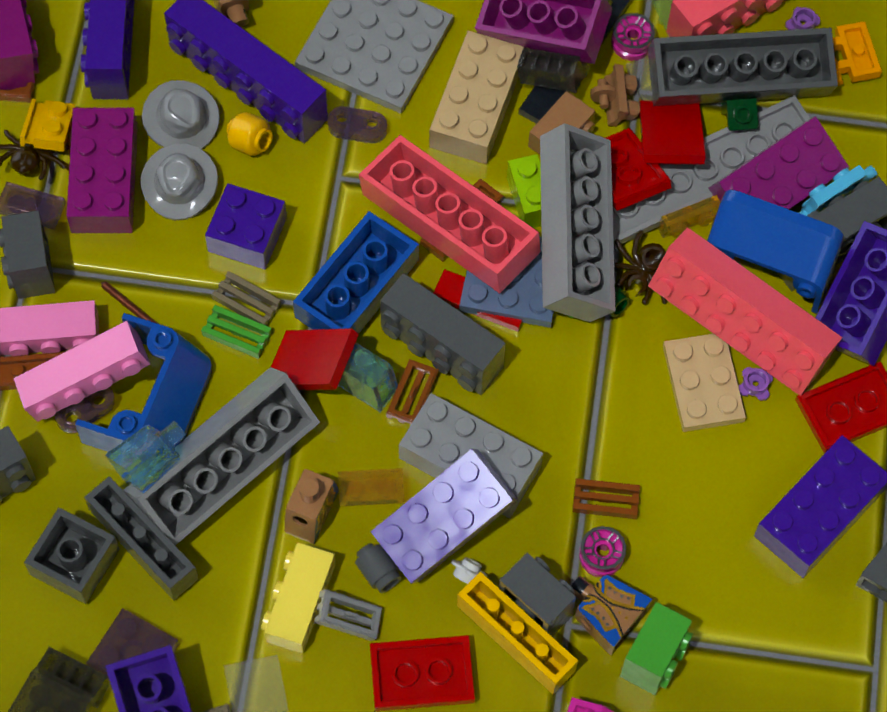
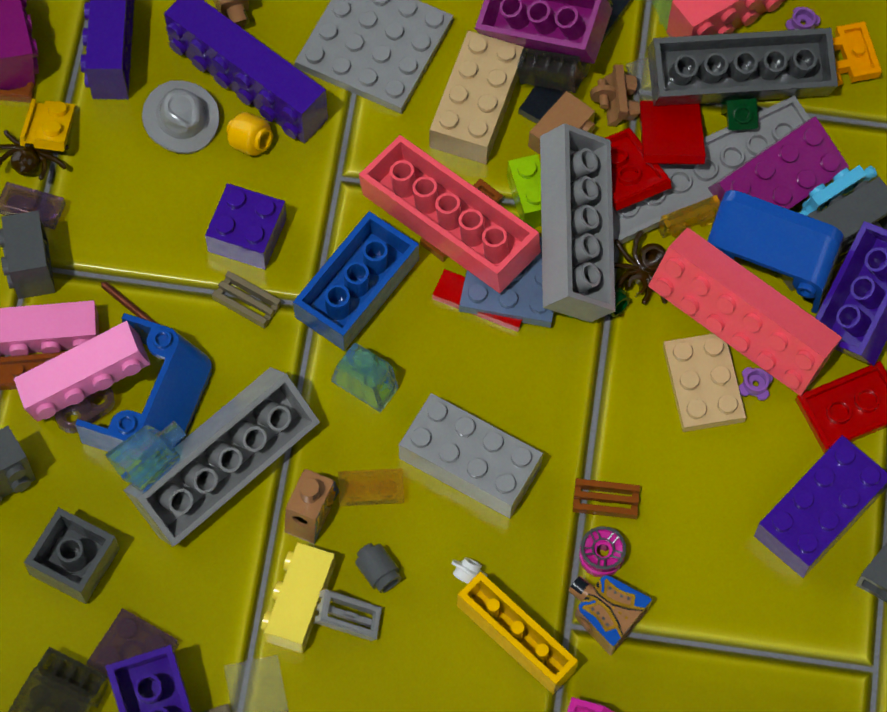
(102, 170): magenta brick -> none
(141, 538): dark grey brick -> none
(179, 181): light grey hat -> none
(219, 312): bright green tile -> none
(315, 357): red tile -> none
(356, 126): plate -> none
(403, 416): dark orange tile -> none
(422, 673): red plate -> none
(441, 334): dark grey brick -> none
(444, 516): brick -> none
(539, 593): dark grey brick -> none
(632, 26): dark pink wheel -> none
(654, 651): bright green brick -> none

